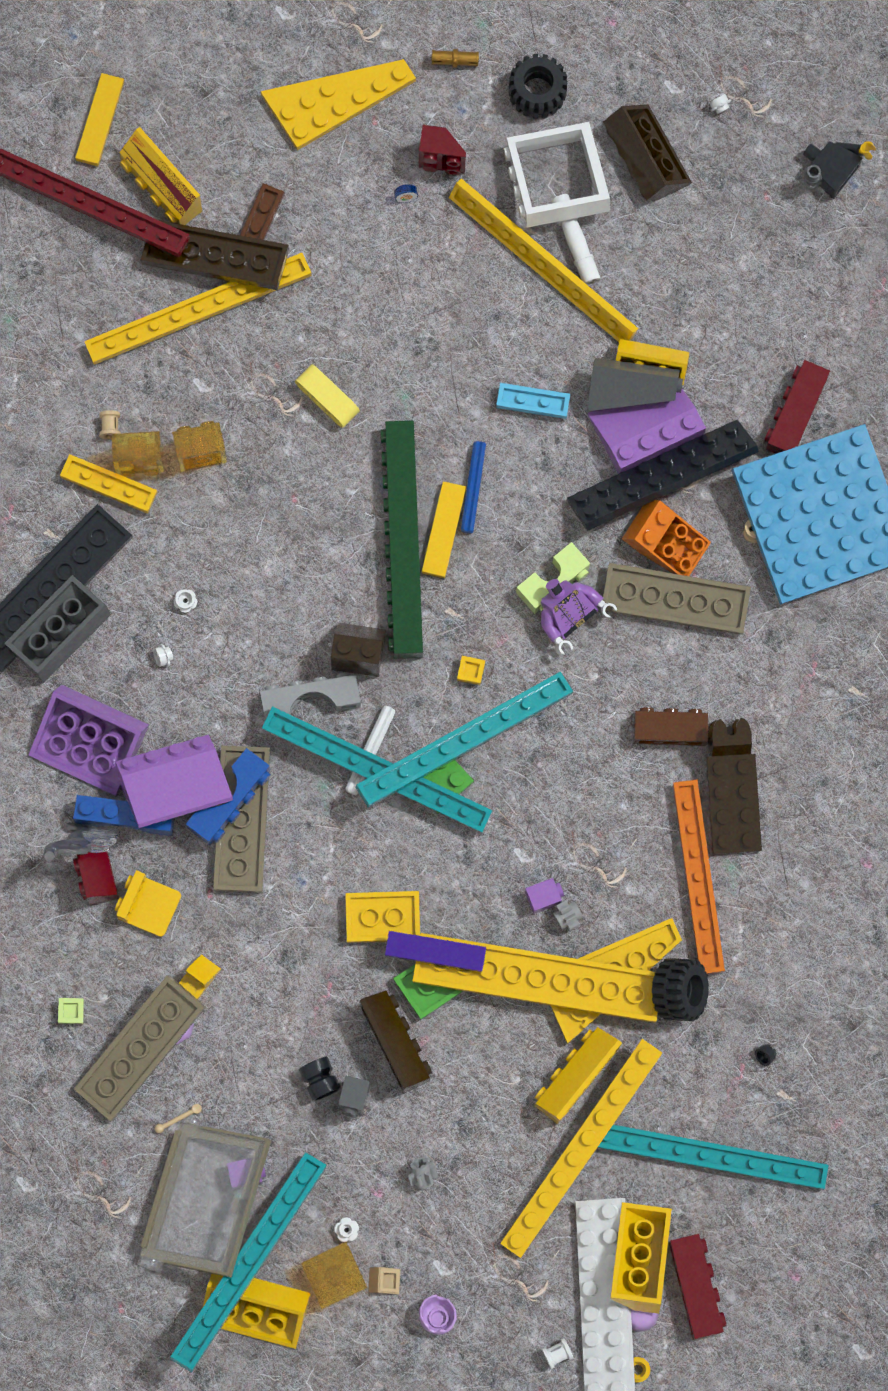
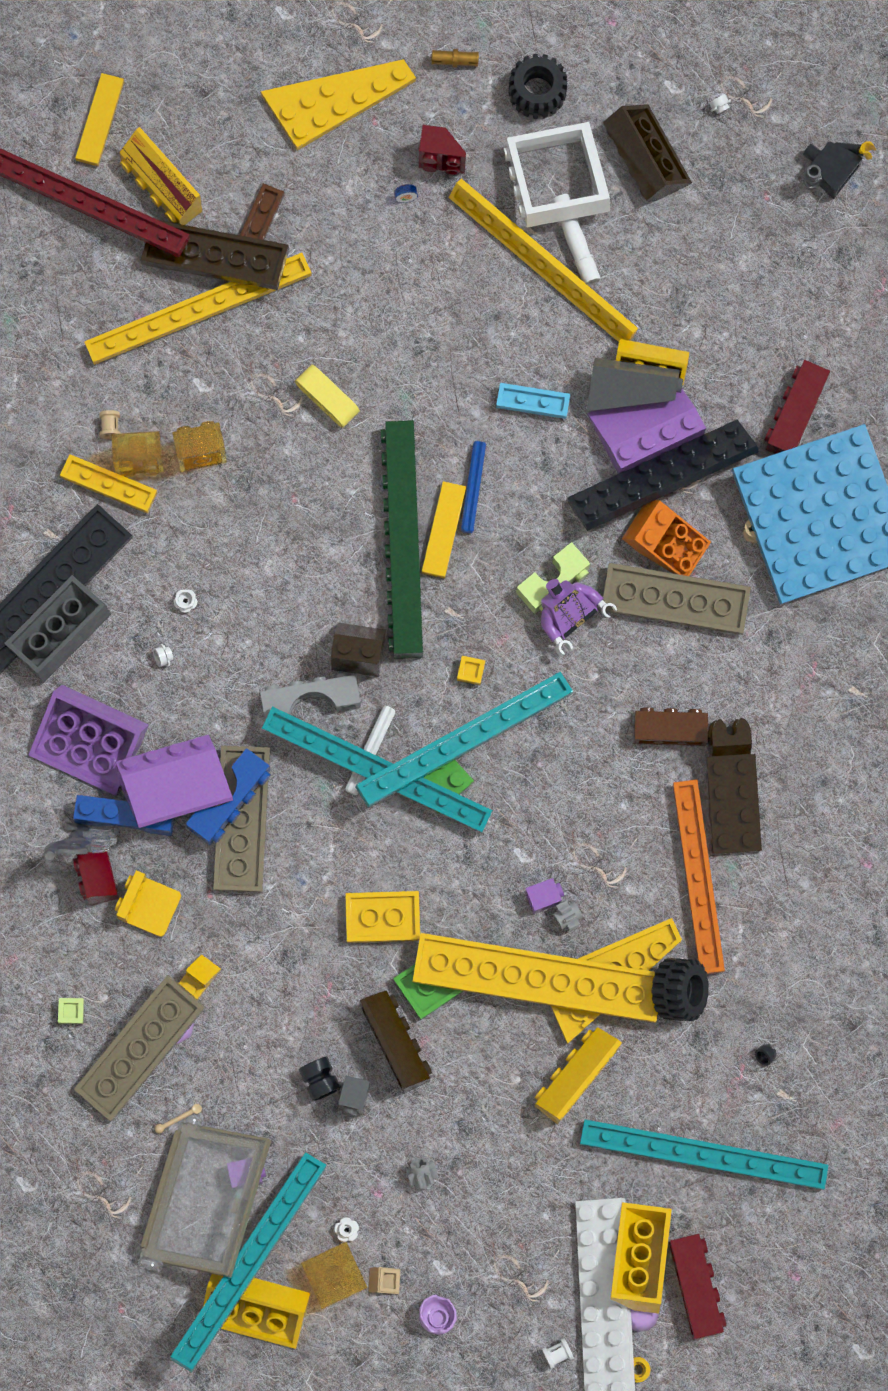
(435, 951): dark purple tile -> none
(581, 1148): yellow plate -> none

